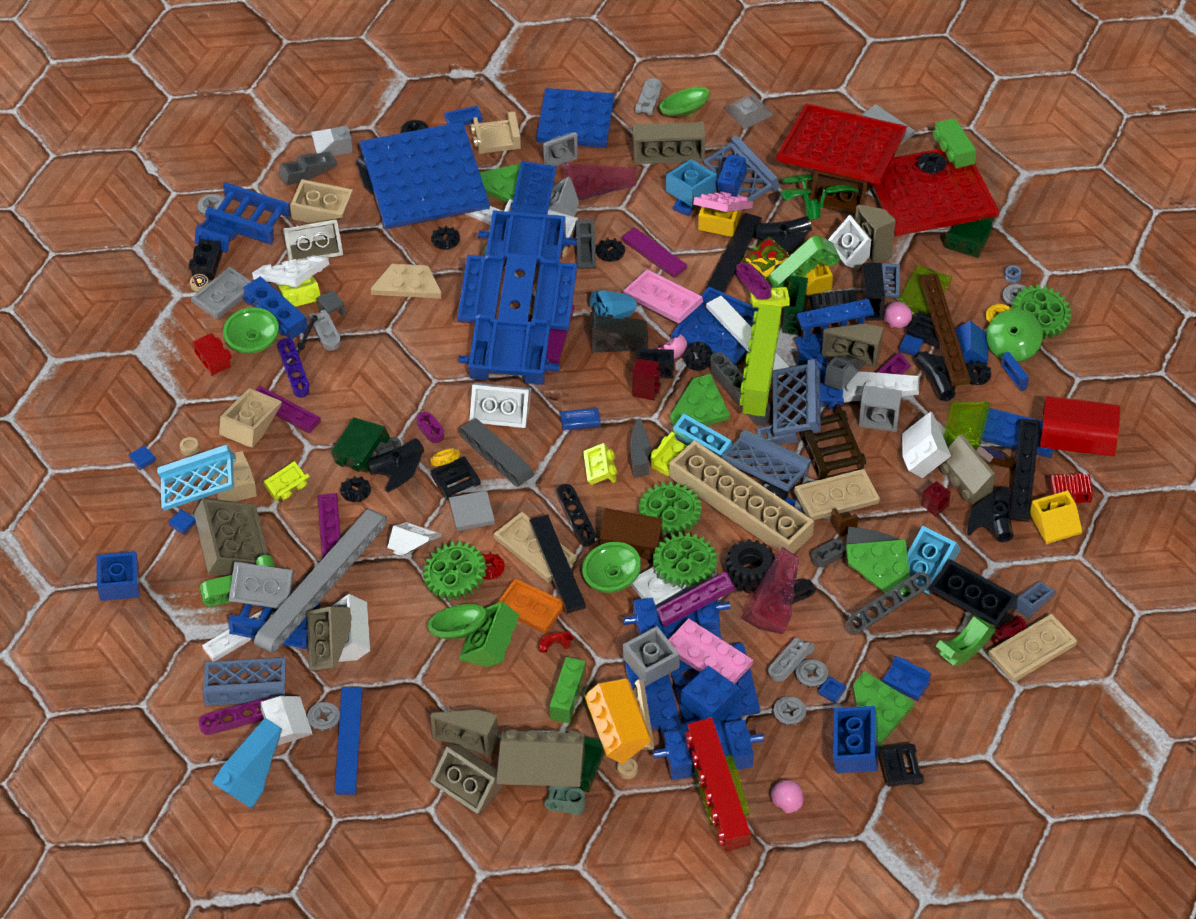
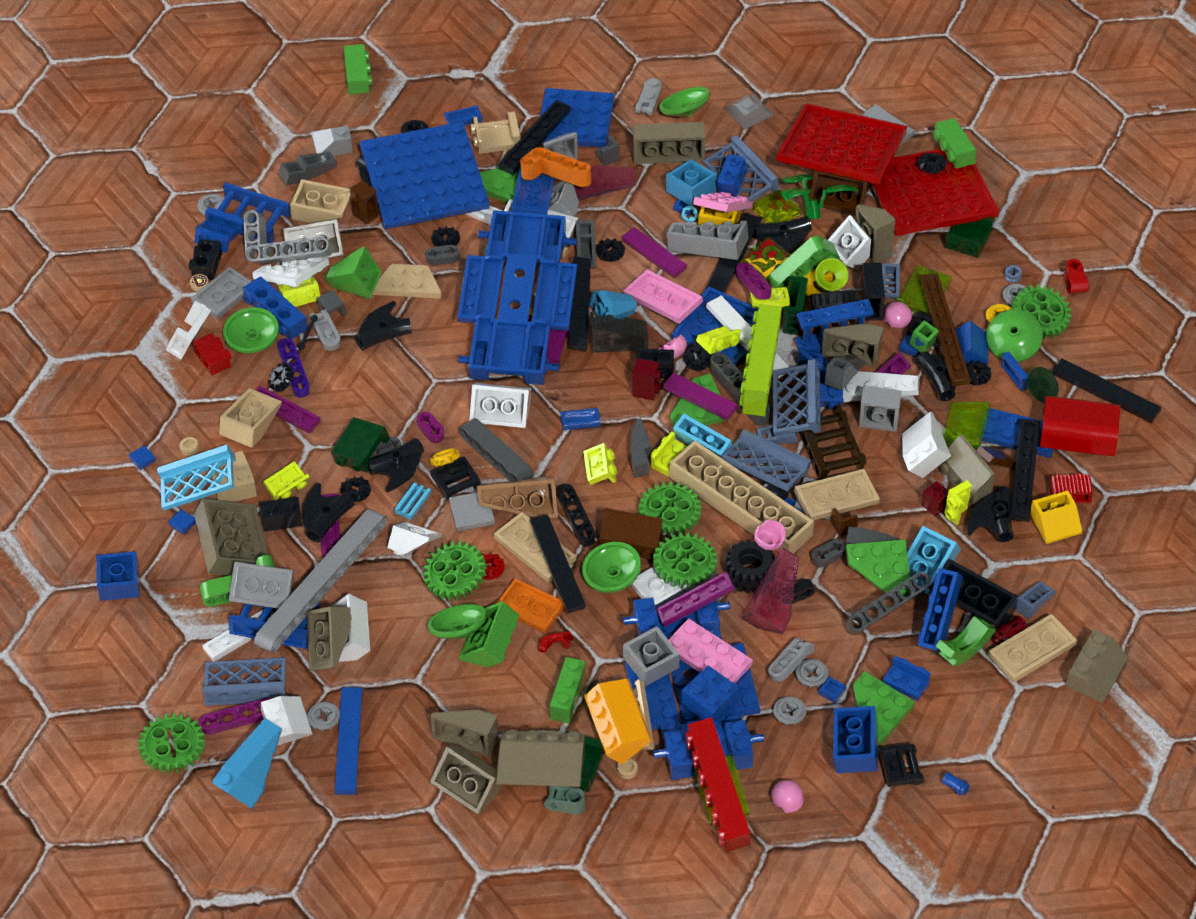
(181, 339): none -> white panel
(190, 739): none -> bright green gear
(265, 249): none -> light grey beam
(281, 514): none -> black brick
(287, 376): none -> black gear
(322, 512): none -> black pin
(355, 274): none -> bright green slope
(357, 69): none -> bright green brick
(364, 202): none -> reddish brown brick
(381, 327): none -> black pin
(426, 493): none -> medium azure tile
(442, 255): none -> dark grey beam
(531, 496): none -> medium nougat wedge
(535, 136): none -> black tile
(555, 165): none -> orange beam
(580, 309): none -> black tile
(608, 154): none -> dark grey panel
(687, 209): none -> medium azure bush
(700, 396): none -> magenta tile
(708, 239): none -> light grey wedge
(719, 339): none -> neon yellow bracket
(770, 535): none -> bright pink hair
(775, 208): none -> clear neon green tile
(835, 267): none -> lime piece
(924, 337): none -> bright green brick
(940, 609): none -> blue brick
(956, 784): none -> blue pin
(957, 501): none -> neon yellow bracket
(1042, 384): none -> clear green dish
(1075, 277): none -> red piece
(1097, 666): none -> dark tan slope
(1106, 390): none -> black tile

